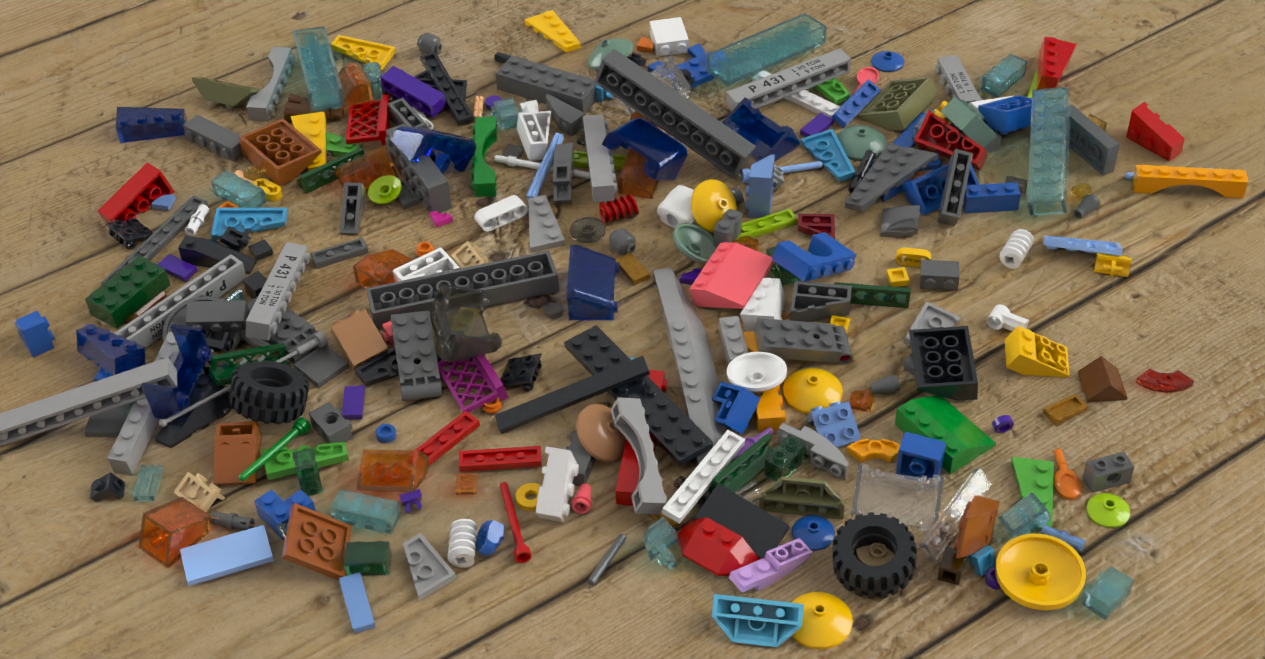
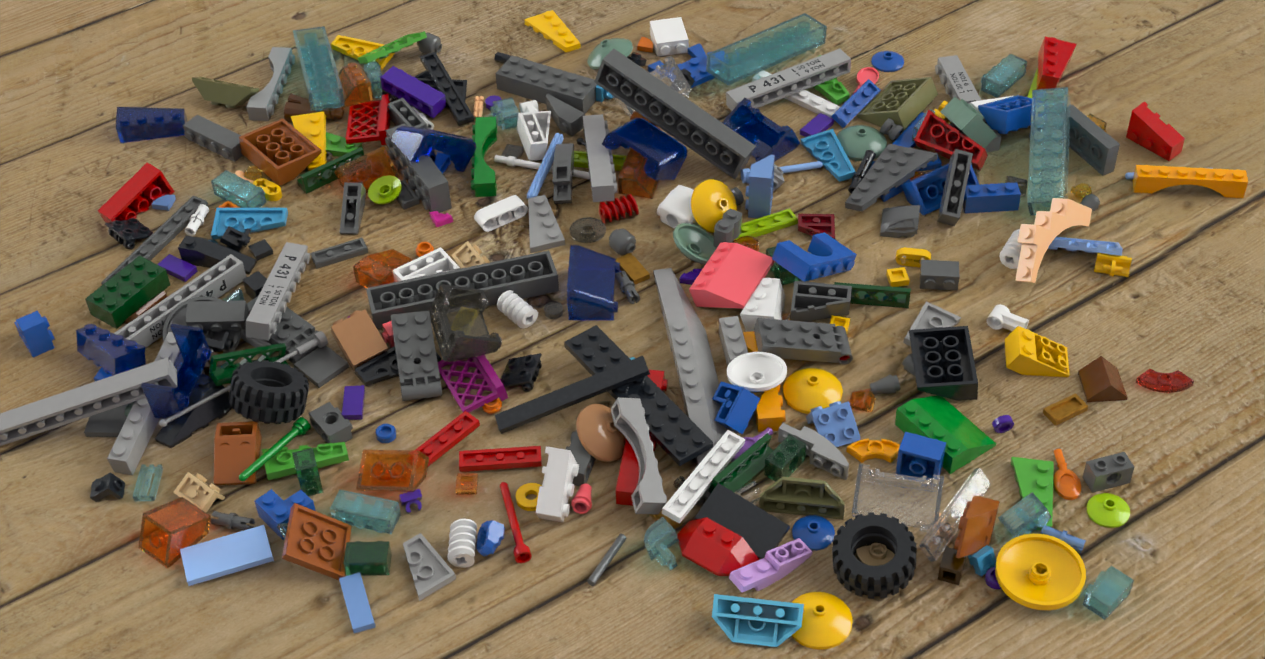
(392, 47): none -> bright green wing
(517, 309): none -> white piece
(627, 287): none -> dark grey pin
(893, 129): none -> dark grey wheel
(1047, 225): none -> light nougat arch

